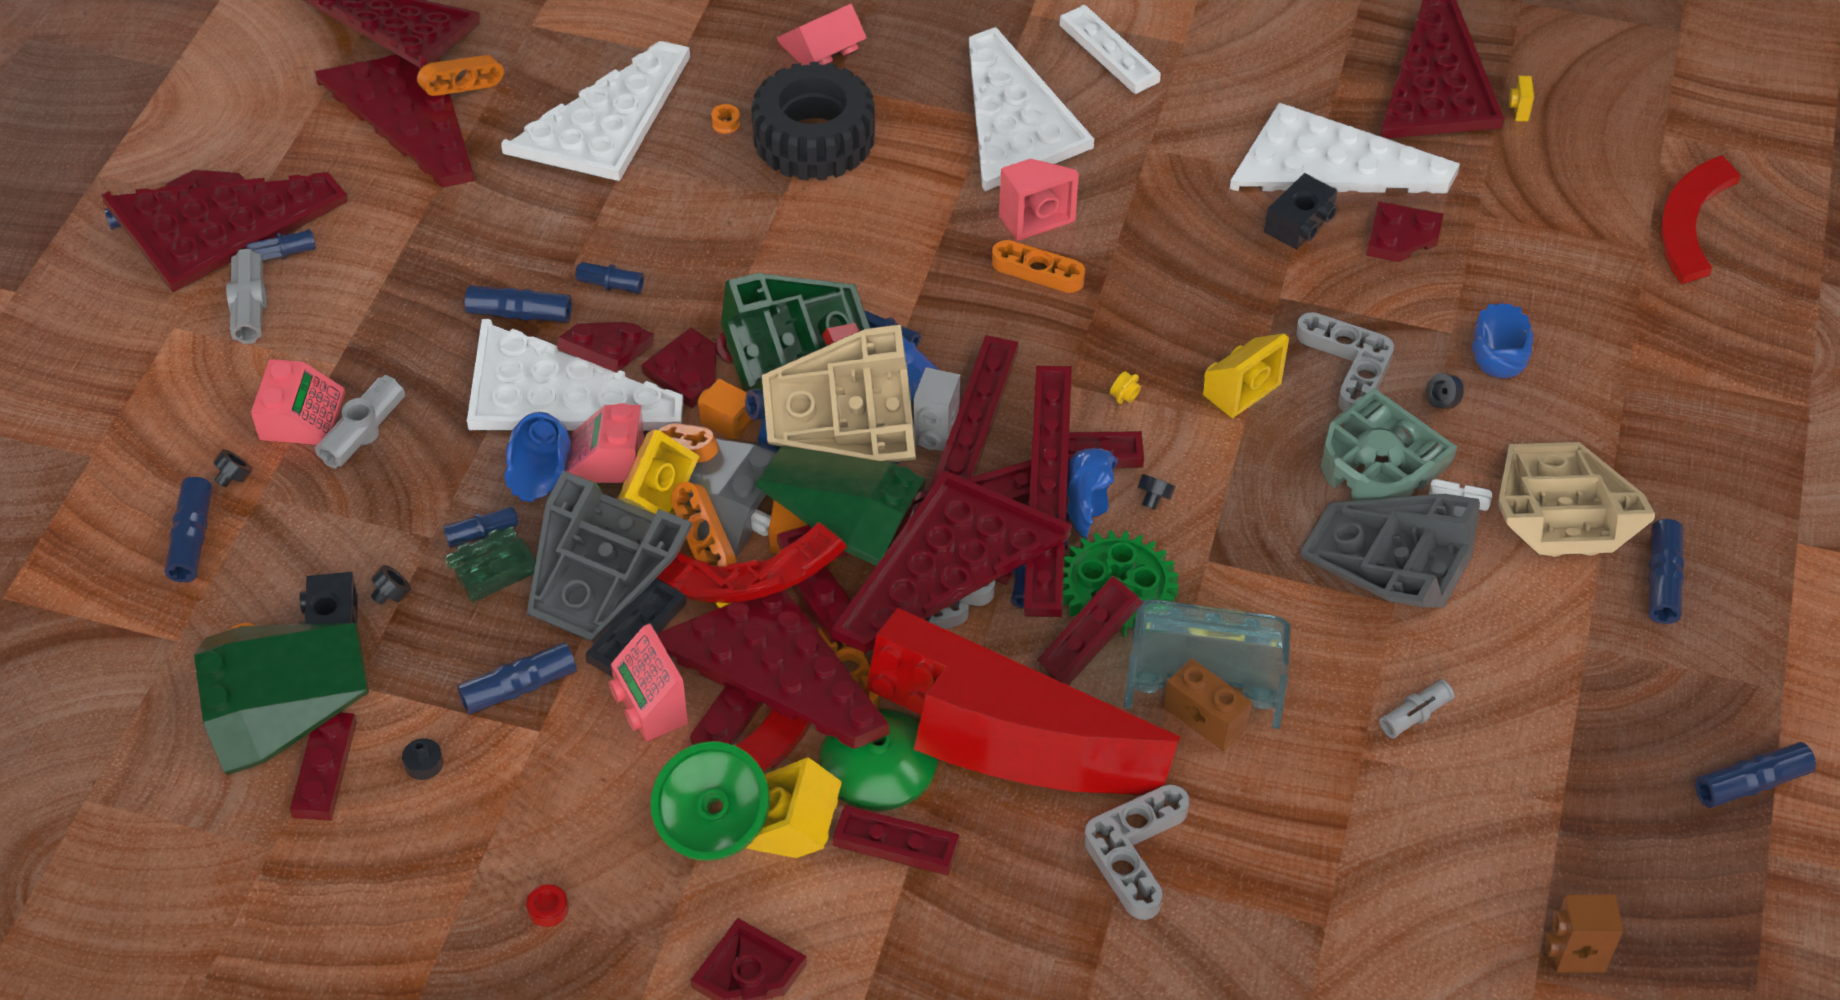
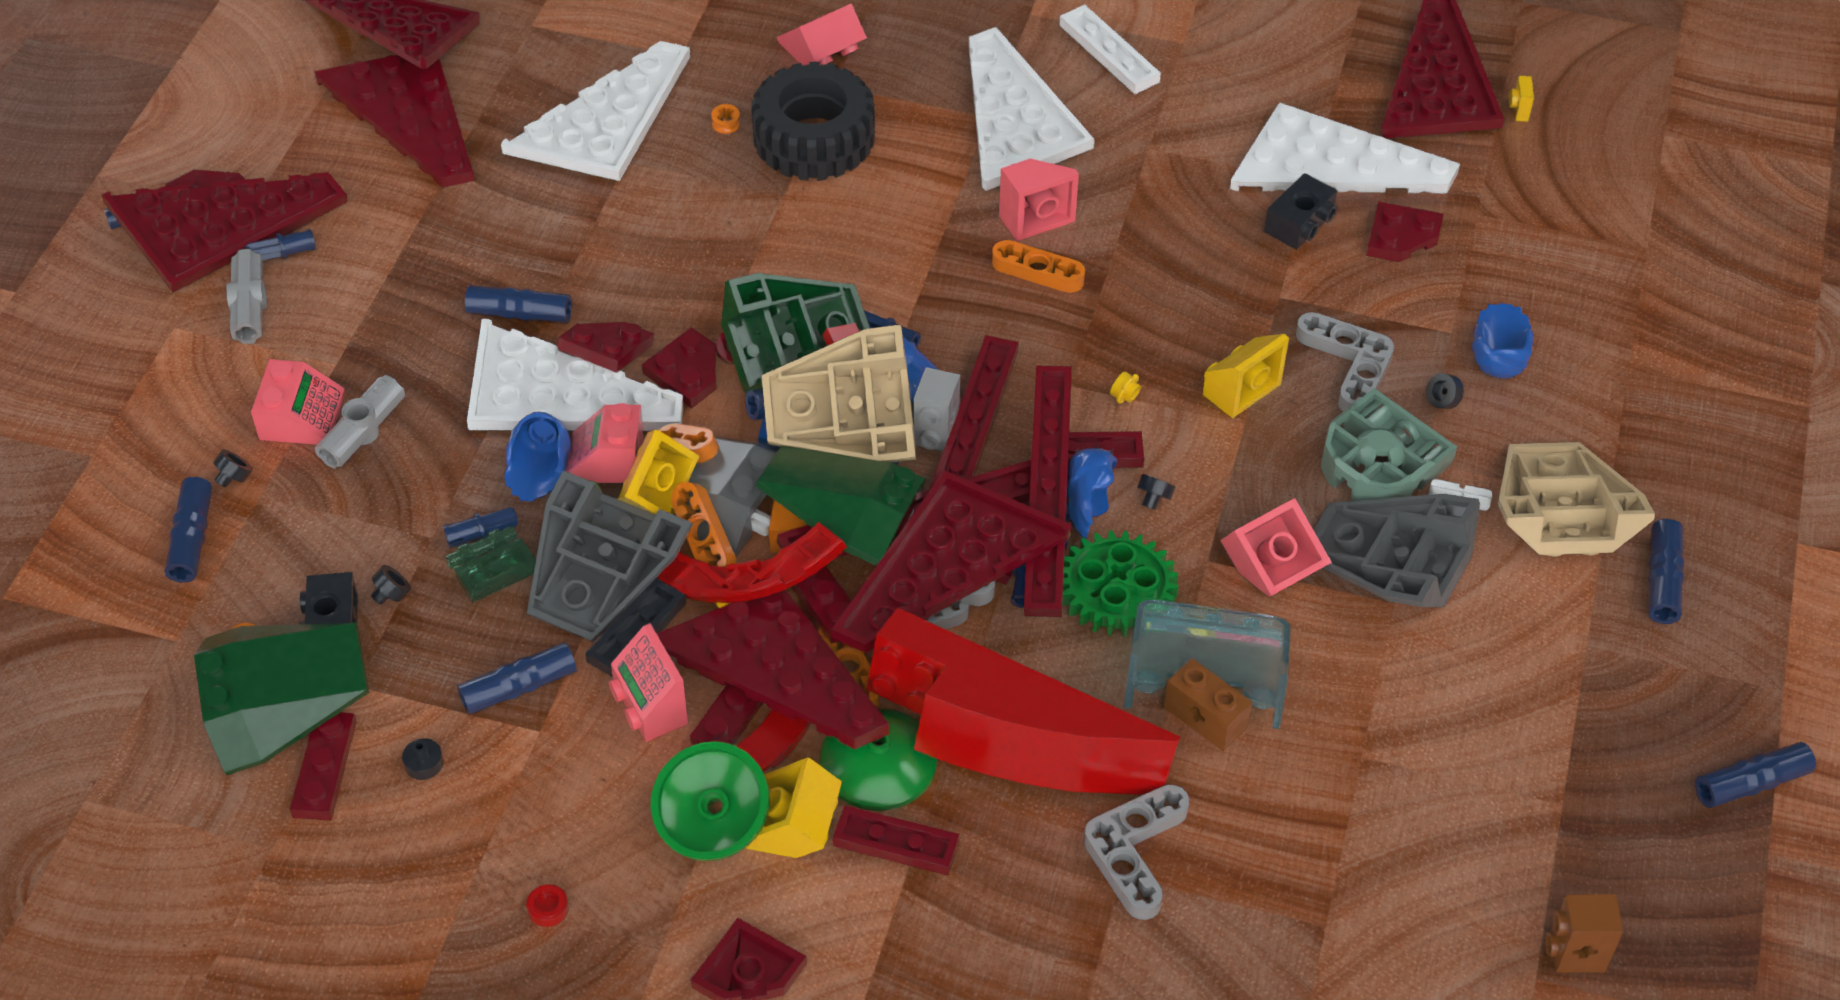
(448, 70): orange beam -> none
(610, 277): dark blue axle -> none
(724, 409): orange brick -> none
(1090, 631): dark red plate -> none
(1276, 549): none -> coral slope
(1399, 721): light grey pin -> none
(1681, 213): red tile -> none

